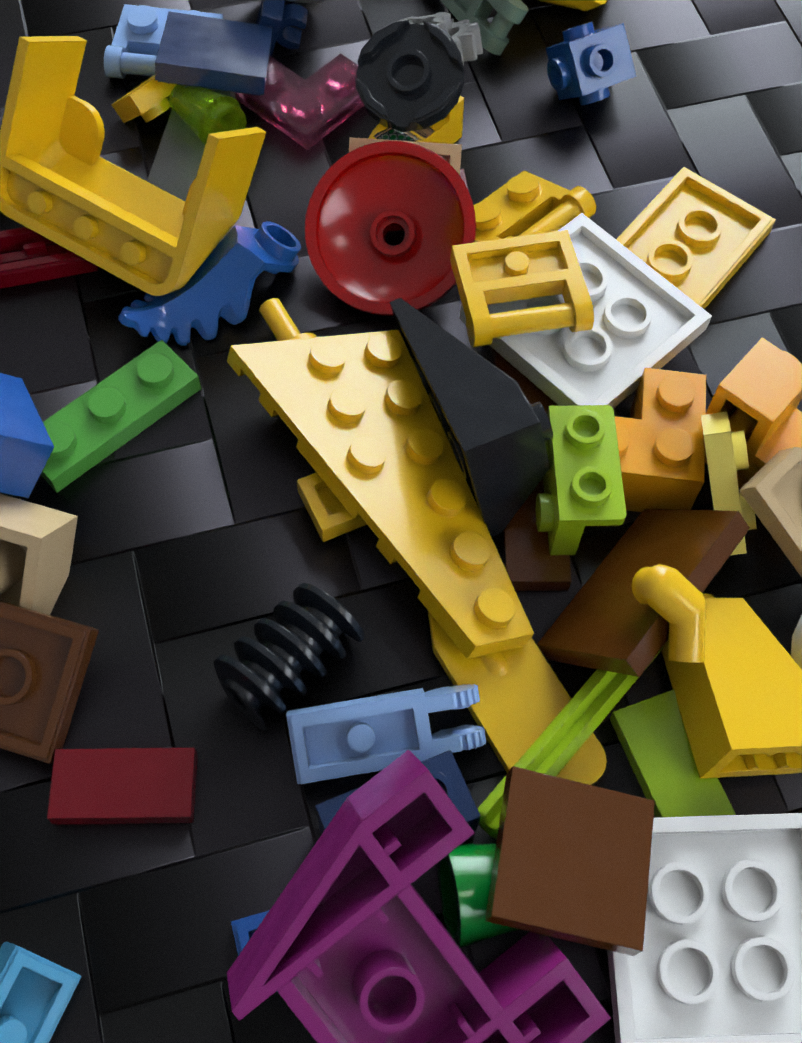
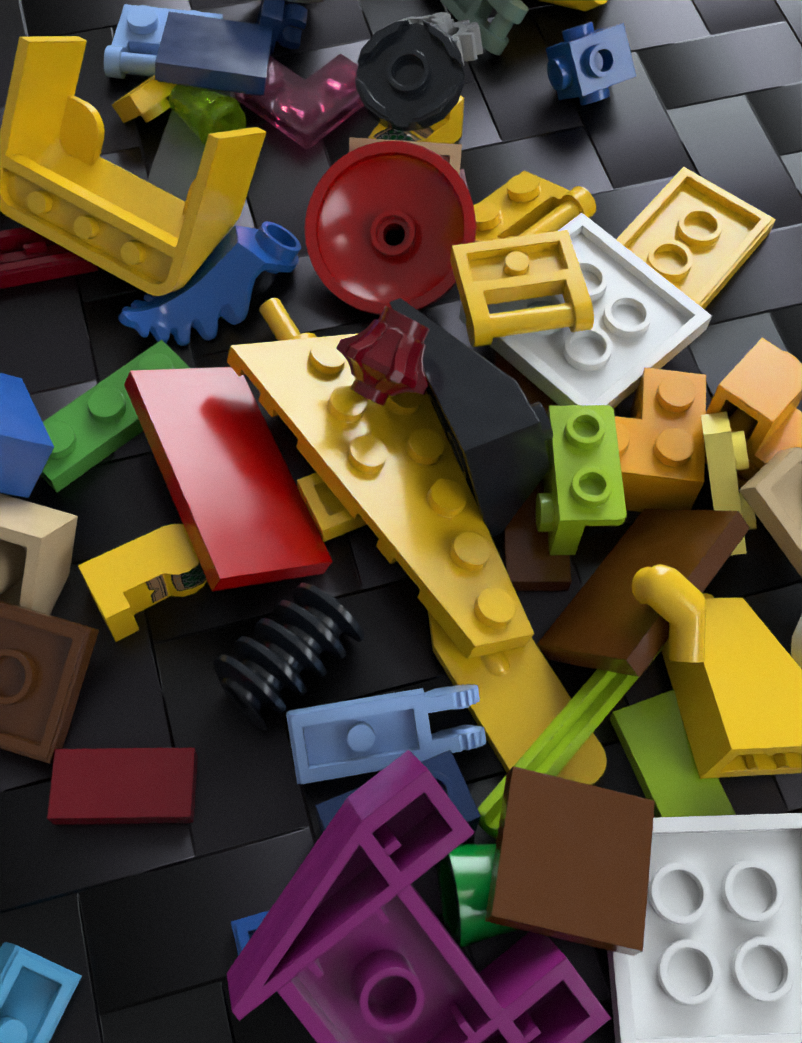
(142, 575): none -> yellow leg
(226, 477): none -> red tile
(387, 357): none -> dark red rock

